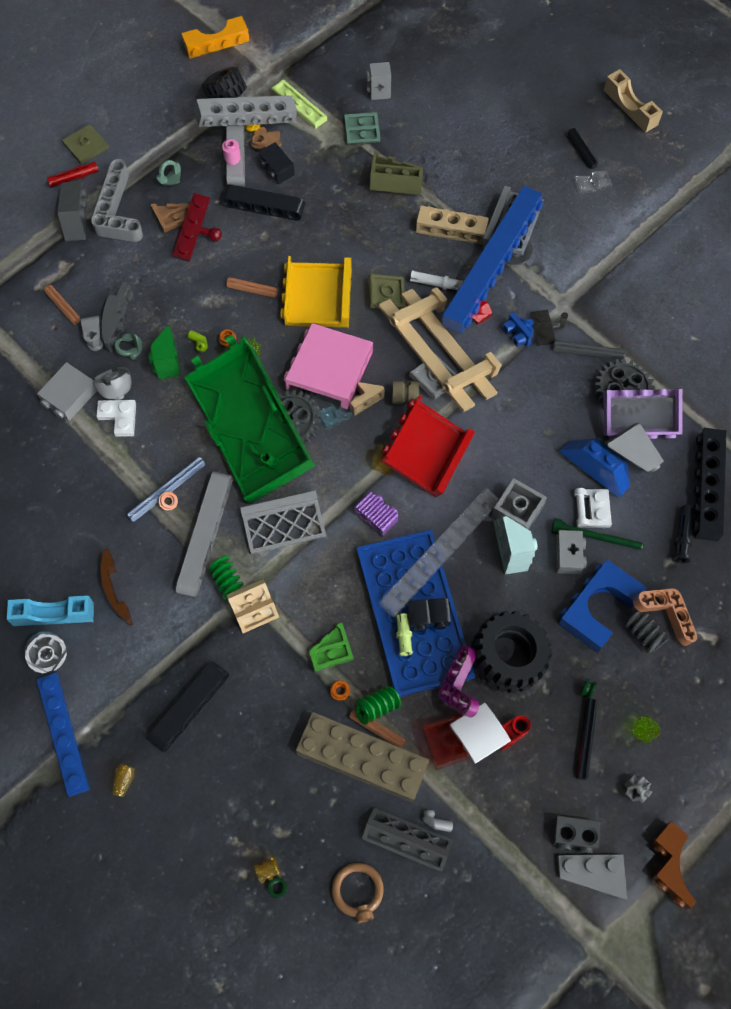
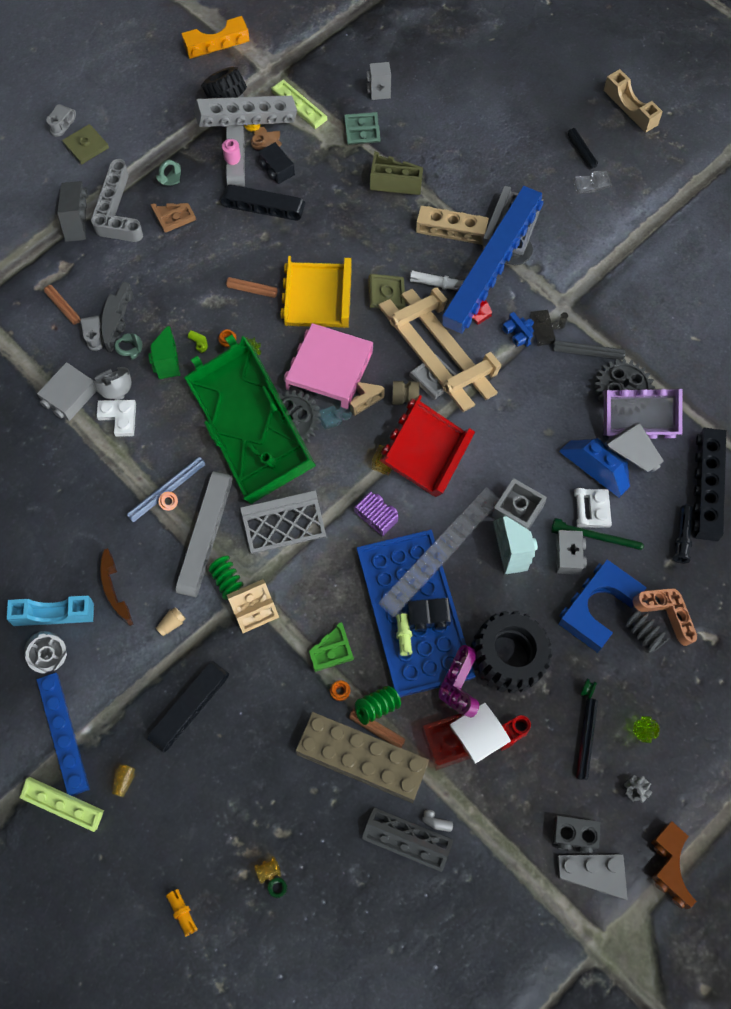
(60, 119): none -> light grey piece
(61, 804): none -> yellowish green tile
(70, 175): red pin -> none
(171, 621): none -> tan cone
(181, 912): none -> light orange pin
(193, 226): dark red plate -> none
(365, 912): medium nougat piece -> none

